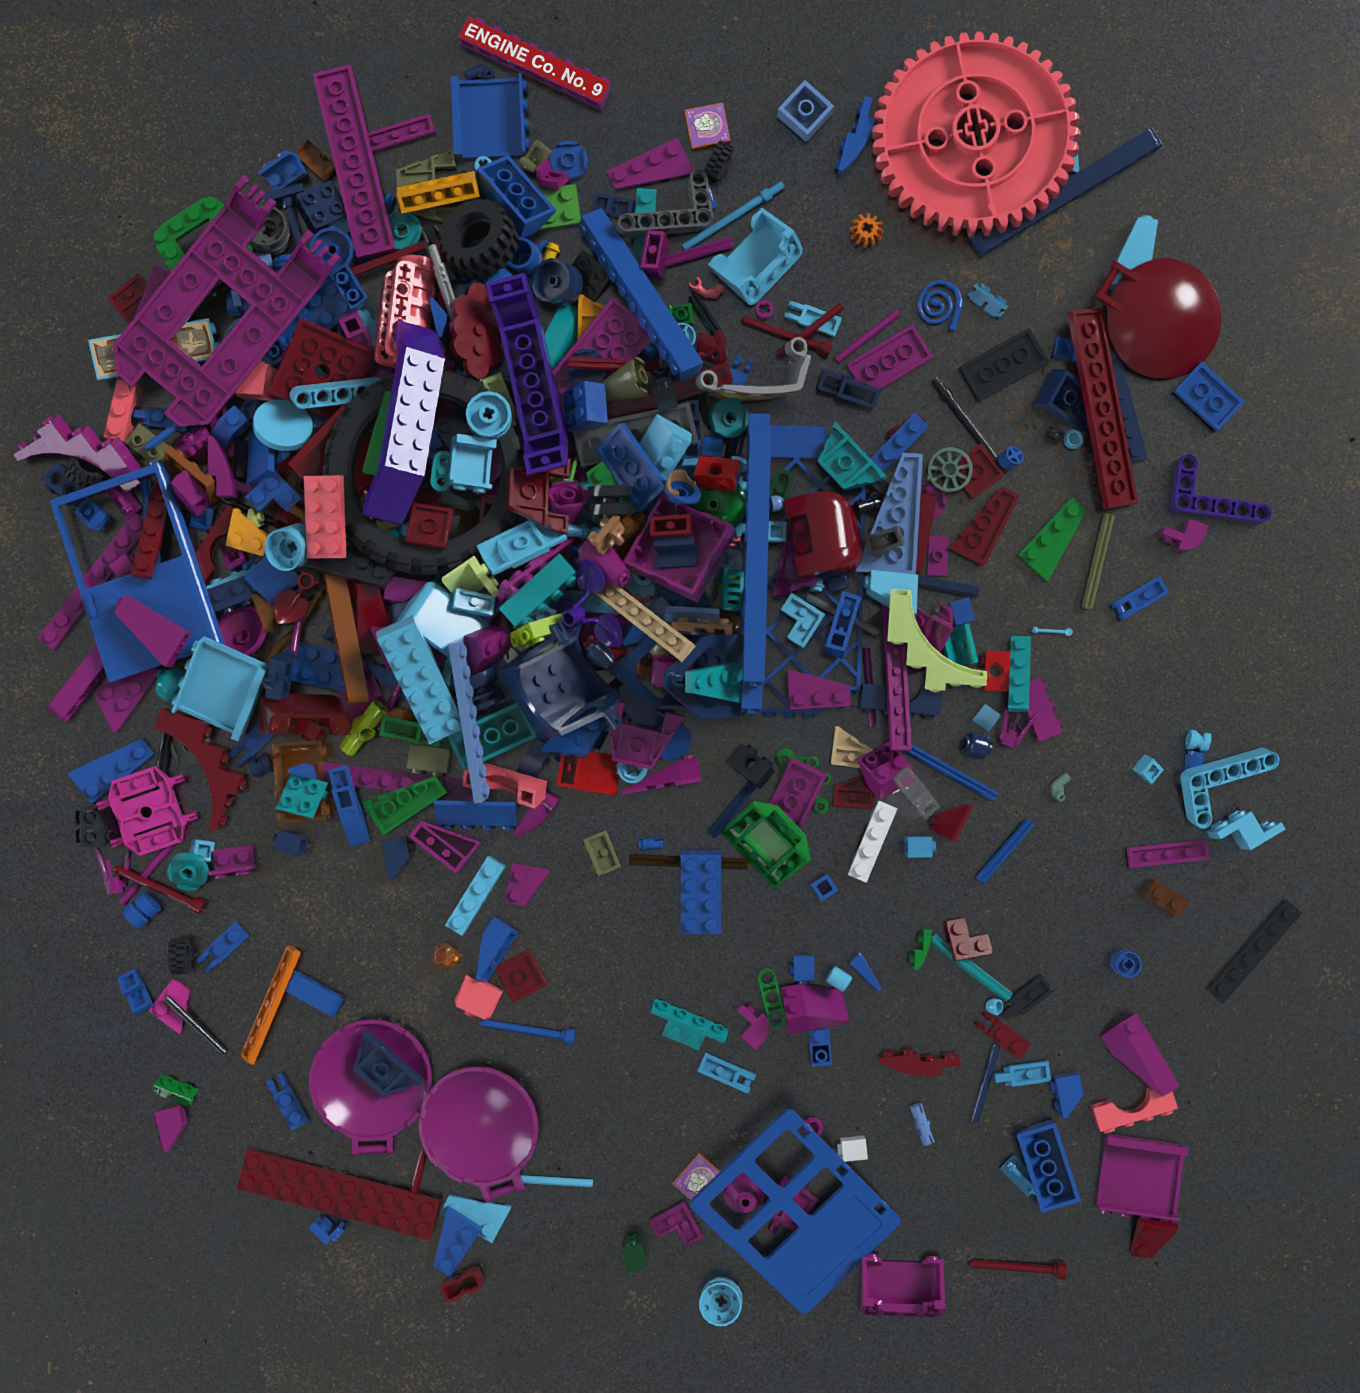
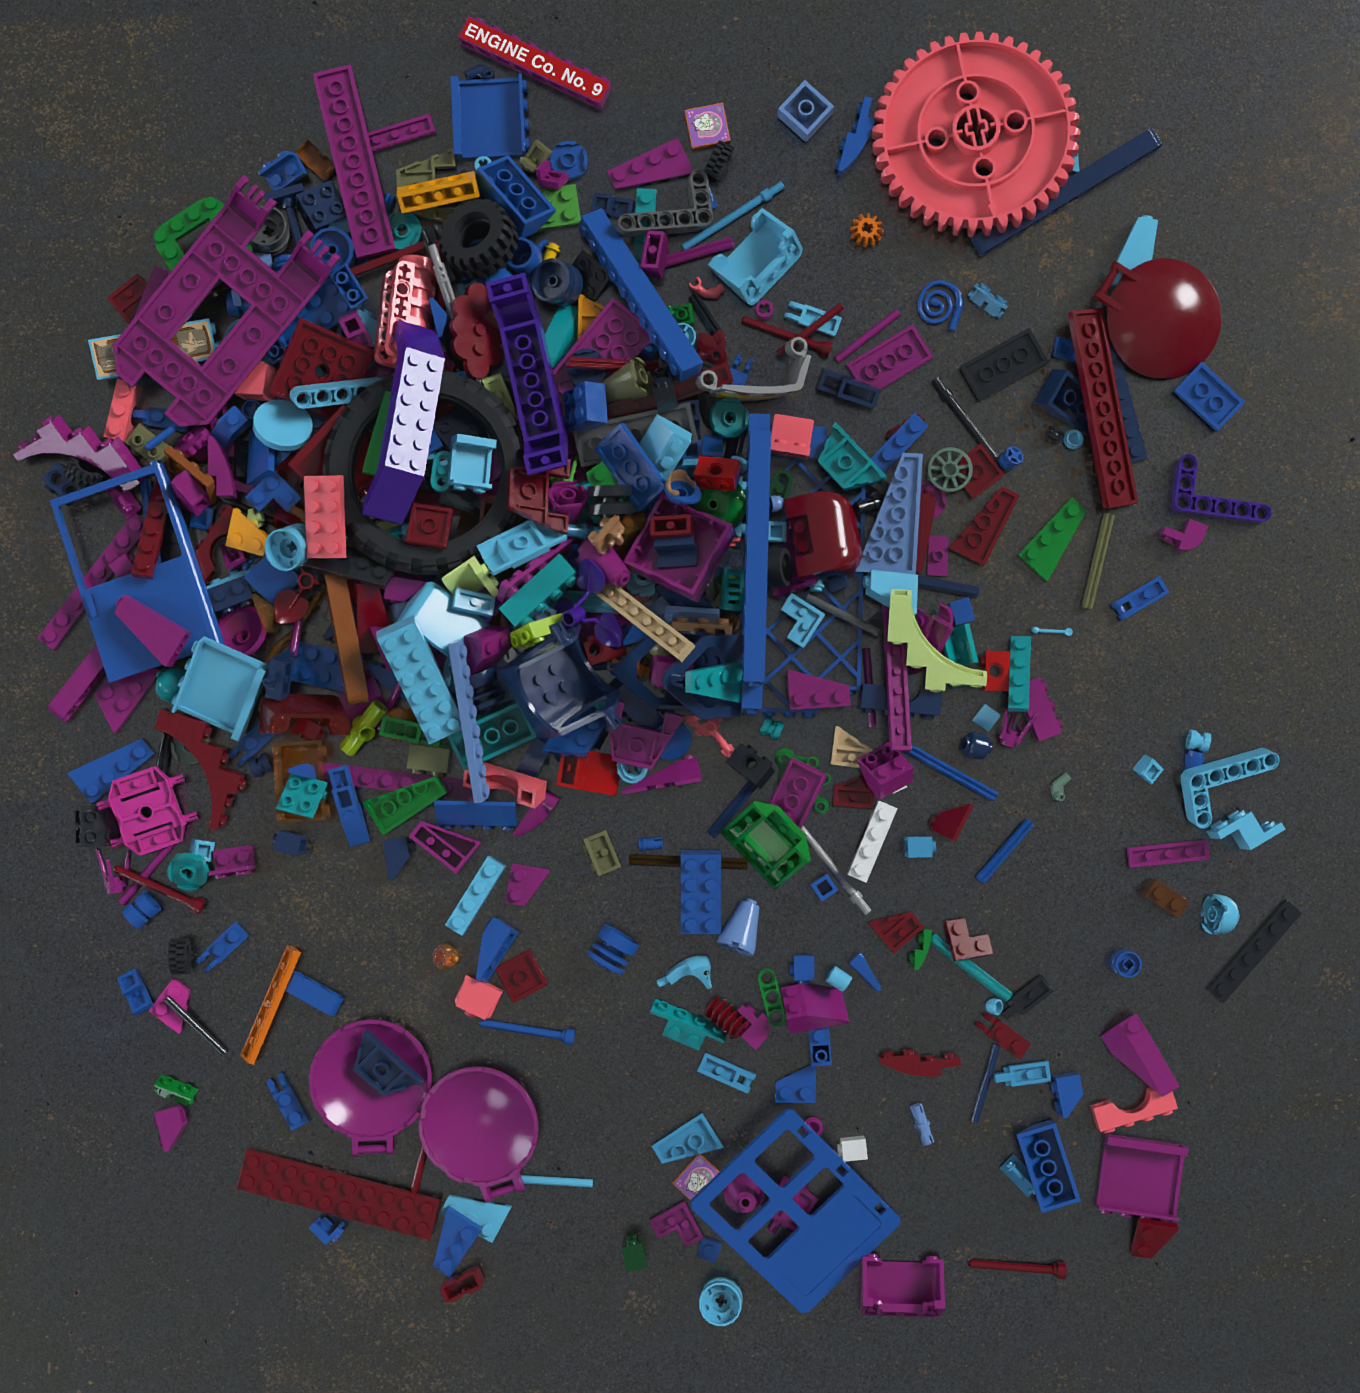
(92, 515): blue slope -> none
(492, 404): medium azure wheel -> none
(599, 654): dark blue brick -> none
(612, 949): none -> blue wheel
(688, 1140): none -> dark azure wing
(696, 965): none -> medium azure animal
(708, 1249): none -> blue plate
(710, 728): none -> coral piece
(725, 1019): none -> dark red piece
(741, 929): none -> medium blue cone
(771, 728): none -> teal wheel
(779, 567): none -> black tyre
(791, 436): none -> coral bracket
(797, 1087): none -> blue wing
(842, 625): blue slope -> none
(855, 896): none -> light grey bar
(884, 540): dark grey slope -> none
(897, 929): none -> dark red wing
(915, 792): clear slope -> none
(1219, 914): none -> medium azure cylinder

